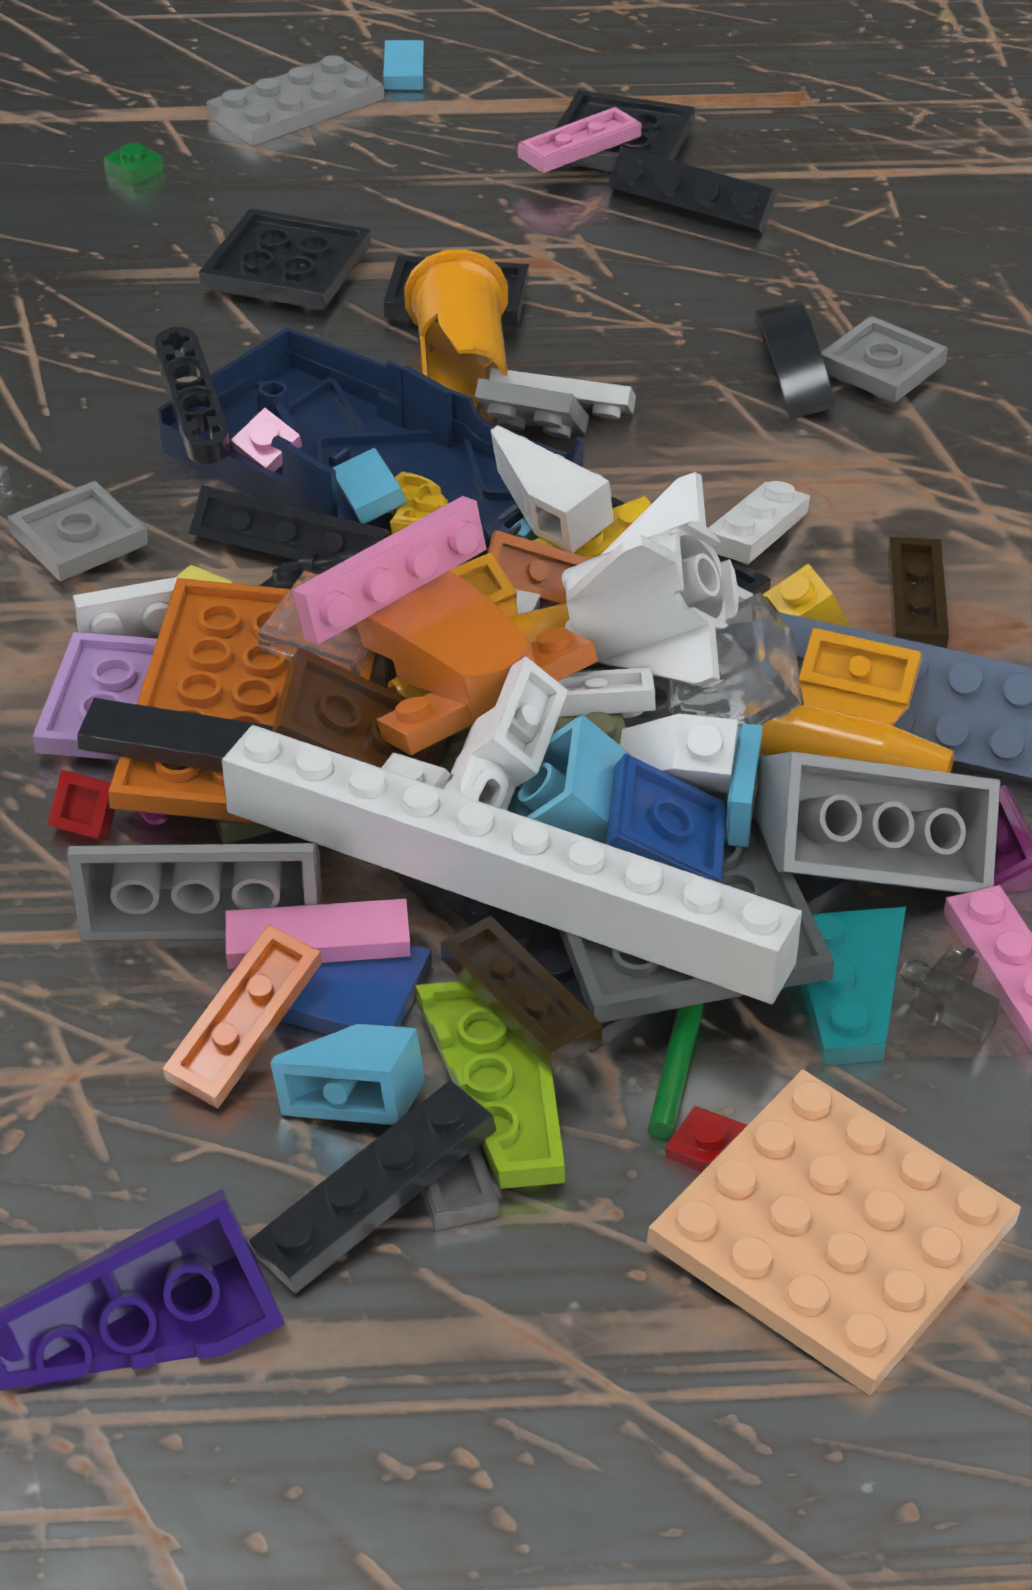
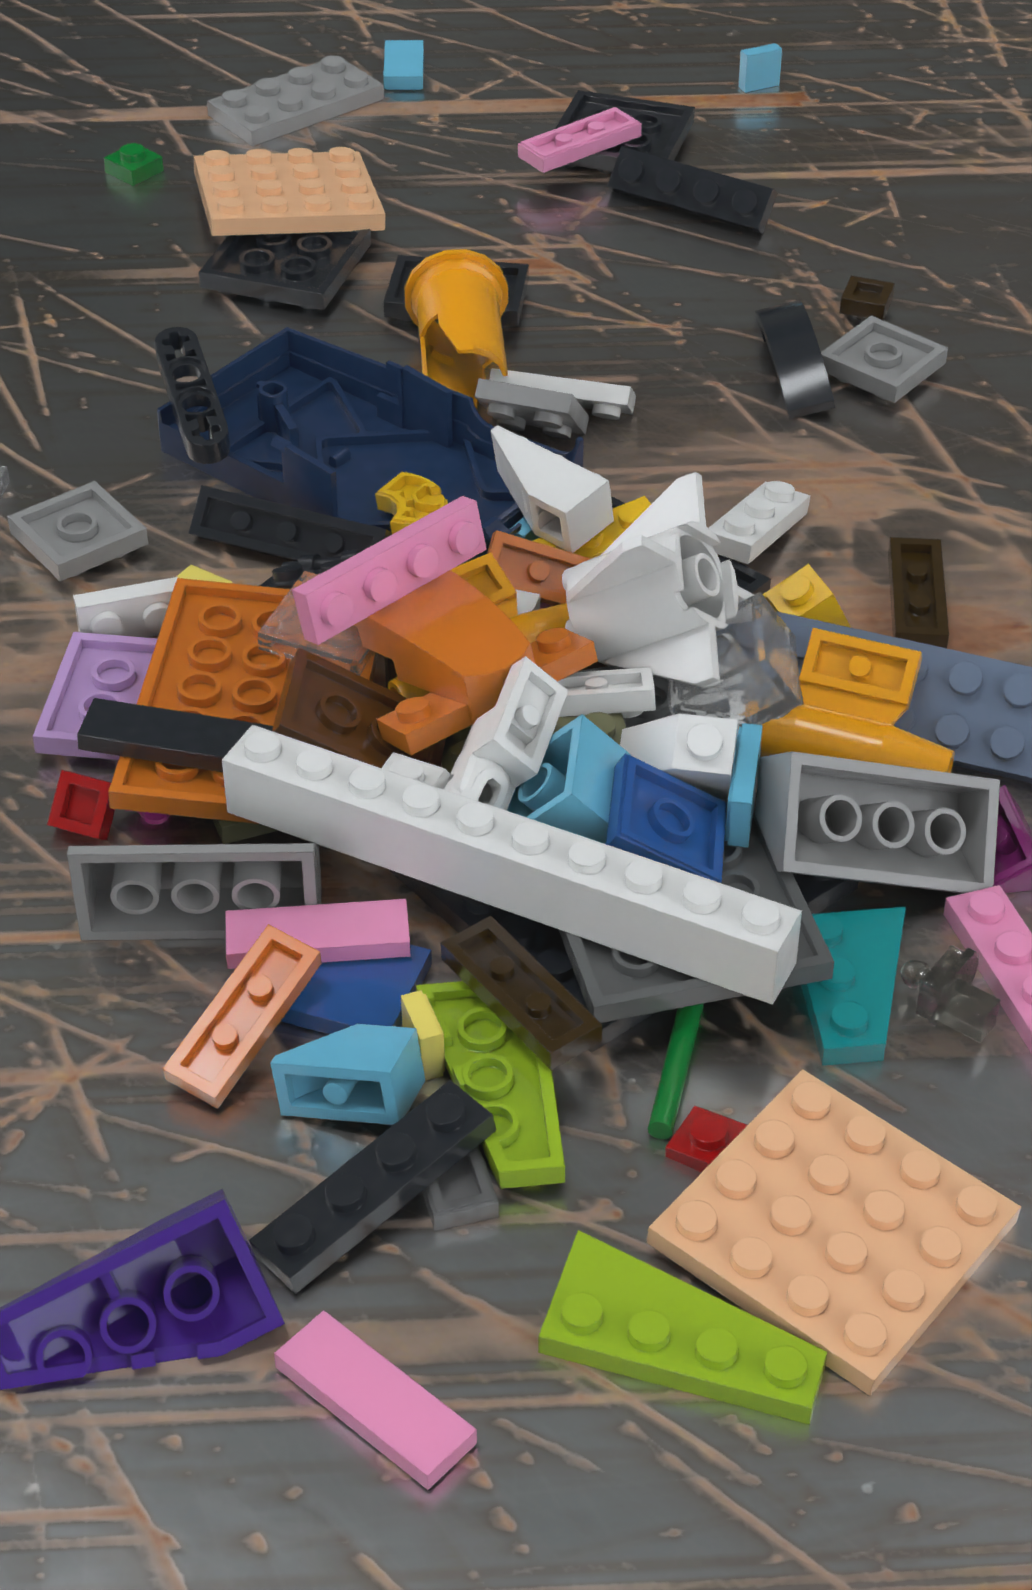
(256, 437): bright pink plate -> none
(287, 192): none -> light nougat plate
(369, 486): medium azure tile -> none
(376, 1399): none -> bright pink tile
(419, 1014): none -> light yellow tile
(666, 1332): none -> lime wing
(760, 67): none -> medium azure tile
(866, 298): none -> dark brown plate

